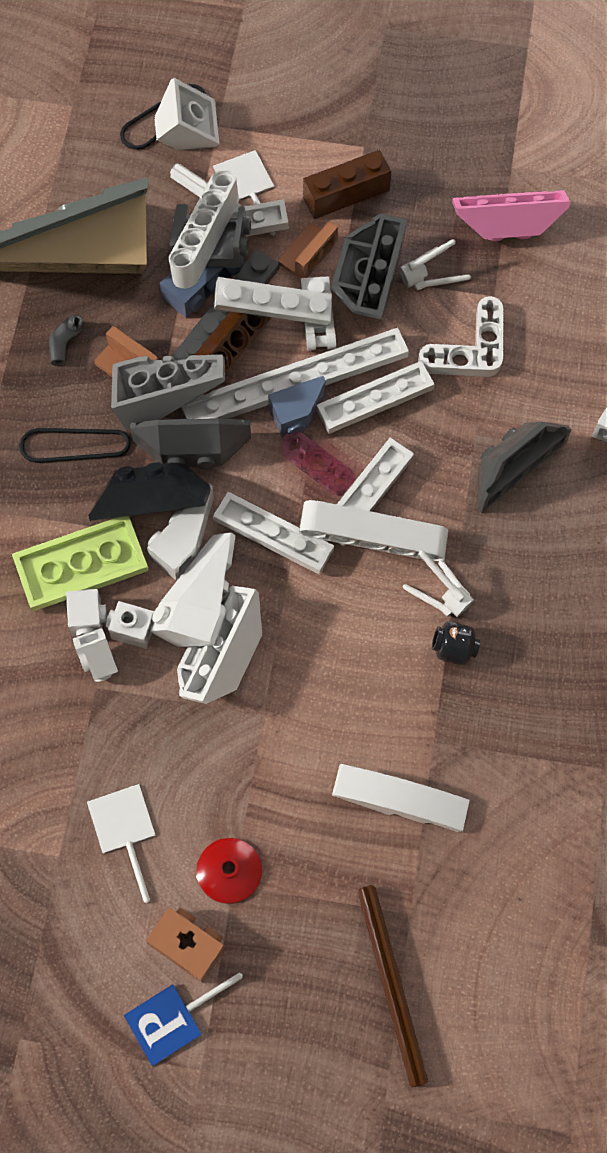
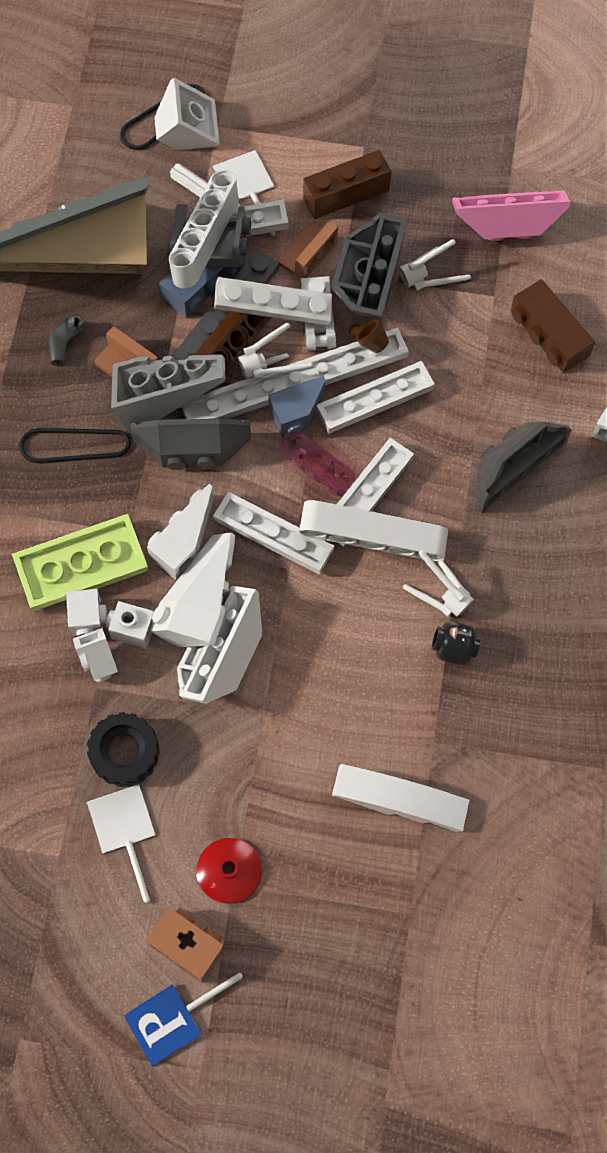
(118, 725): none -> black tyre
(150, 490): black wedge -> none
(256, 365): none -> white plant
(370, 336): none -> reddish brown bar
(392, 986): reddish brown axle -> none
(476, 354): white beam -> none
(552, 326): none -> reddish brown brick

